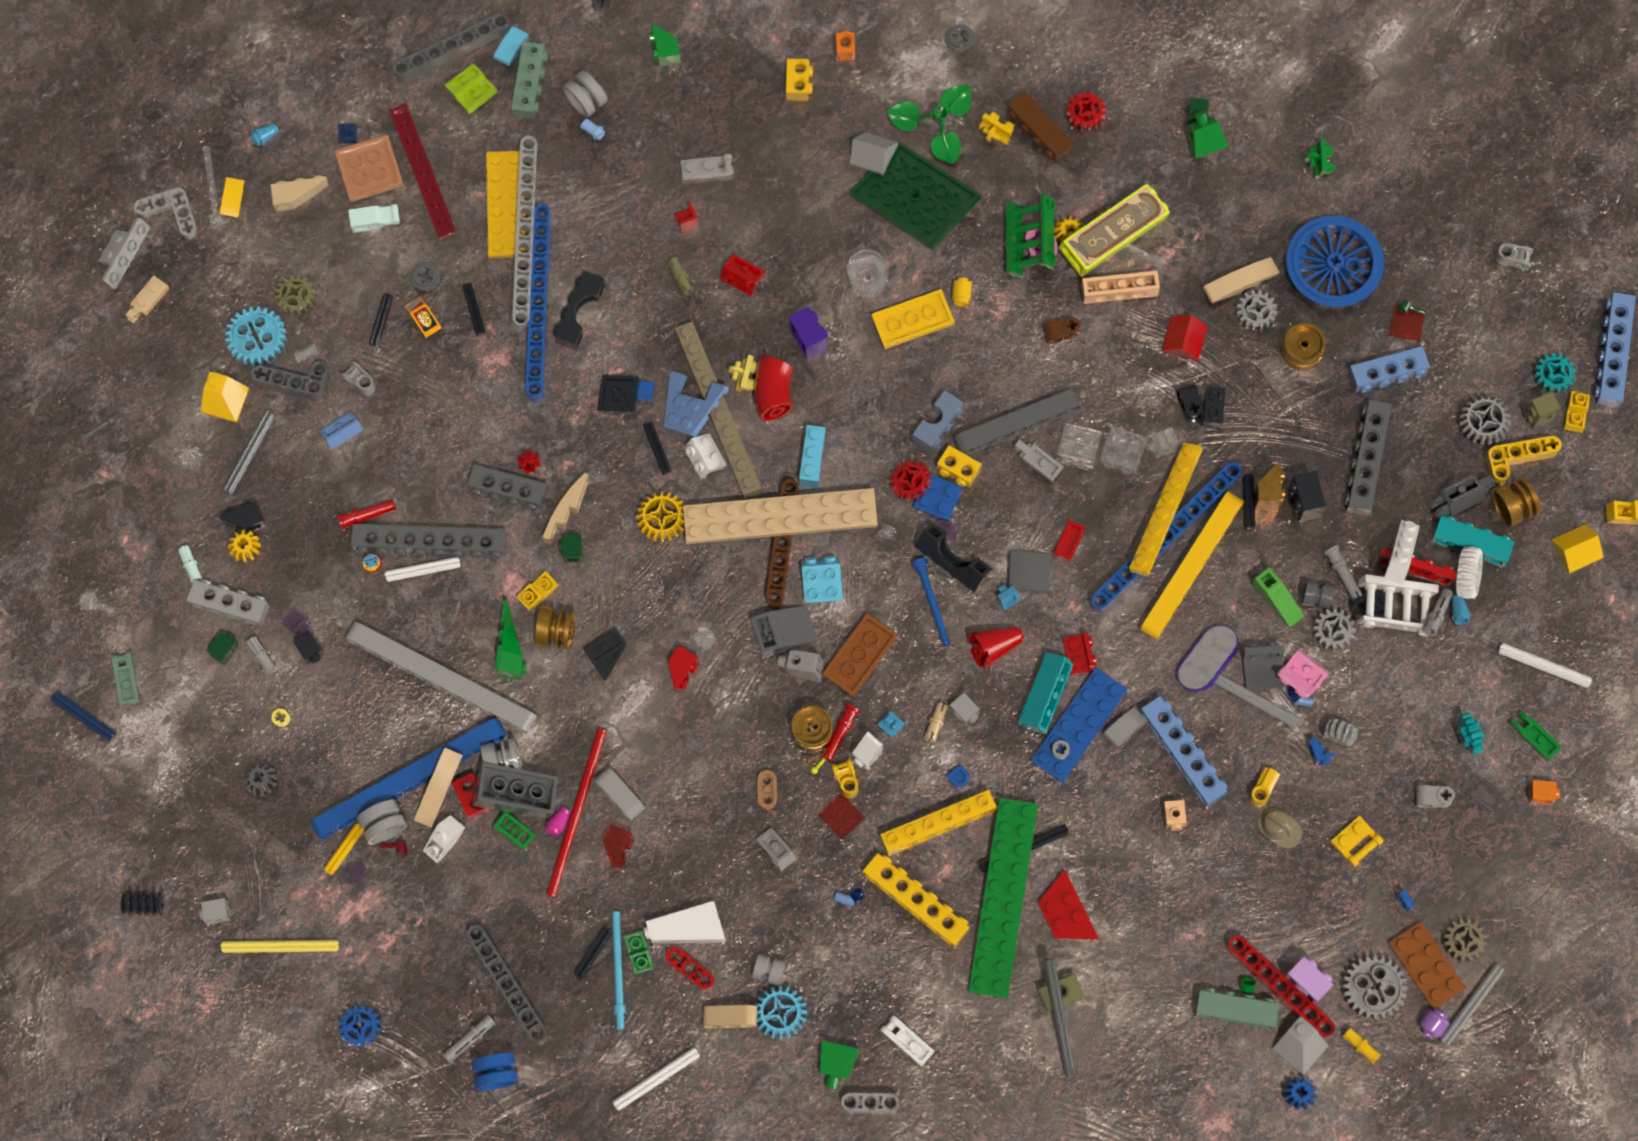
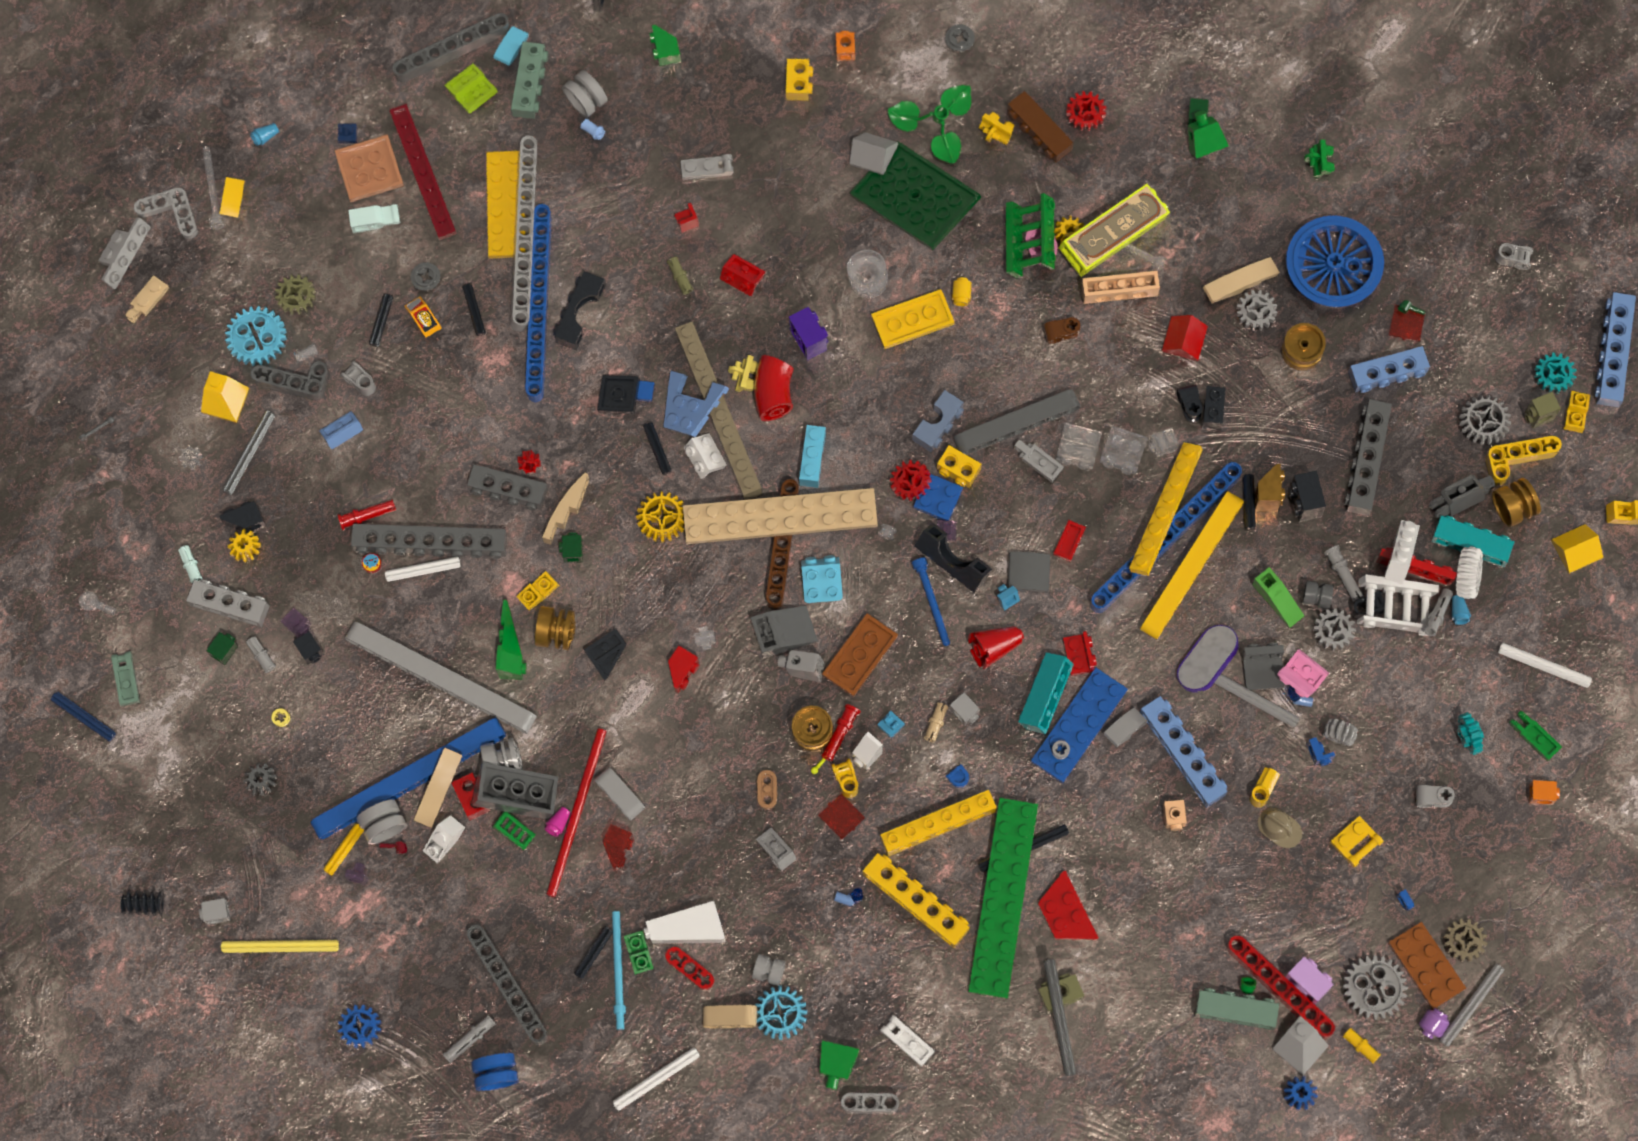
(294, 193): tan slope -> none

